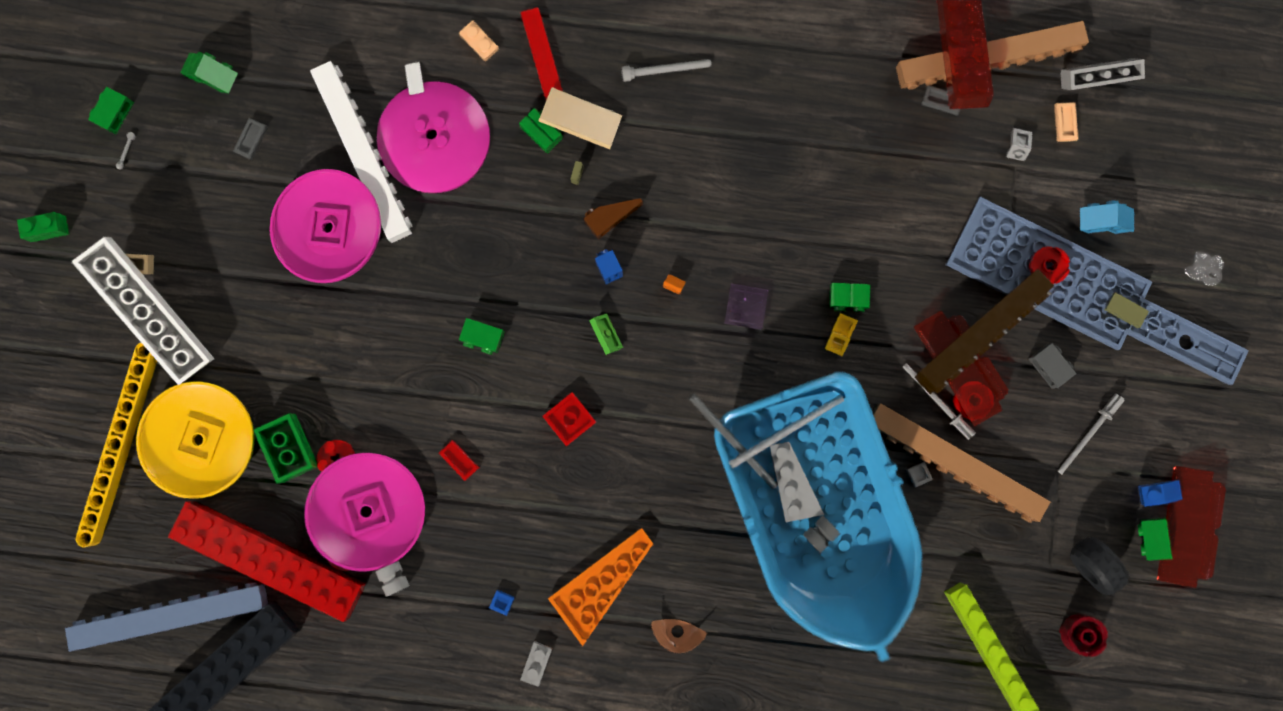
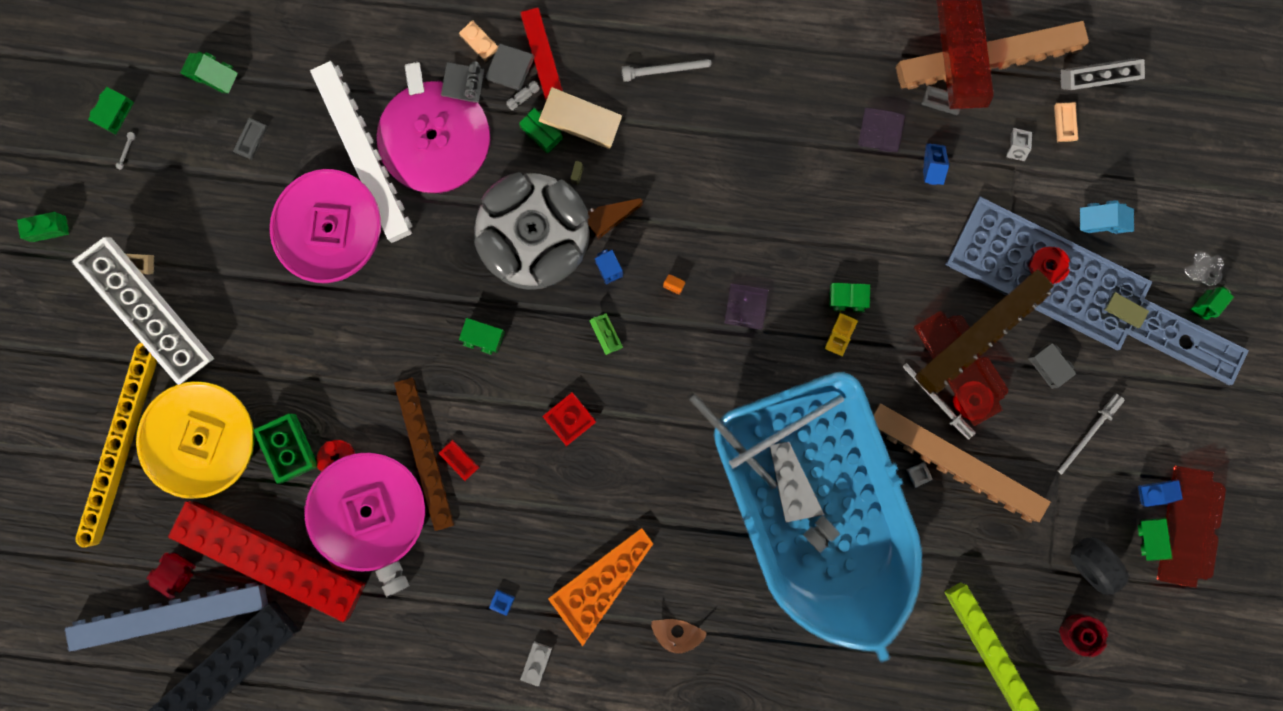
(171, 574): none -> dark red brick
(424, 454): none -> reddish brown plate
(463, 81): none -> dark grey hinge
(509, 67): none -> dark grey tile
(523, 95): none -> light grey axle
(538, 193): none -> piece
(881, 130): none -> clear purple slope
(935, 164): none -> blue slope
(1212, 303): none -> green brick

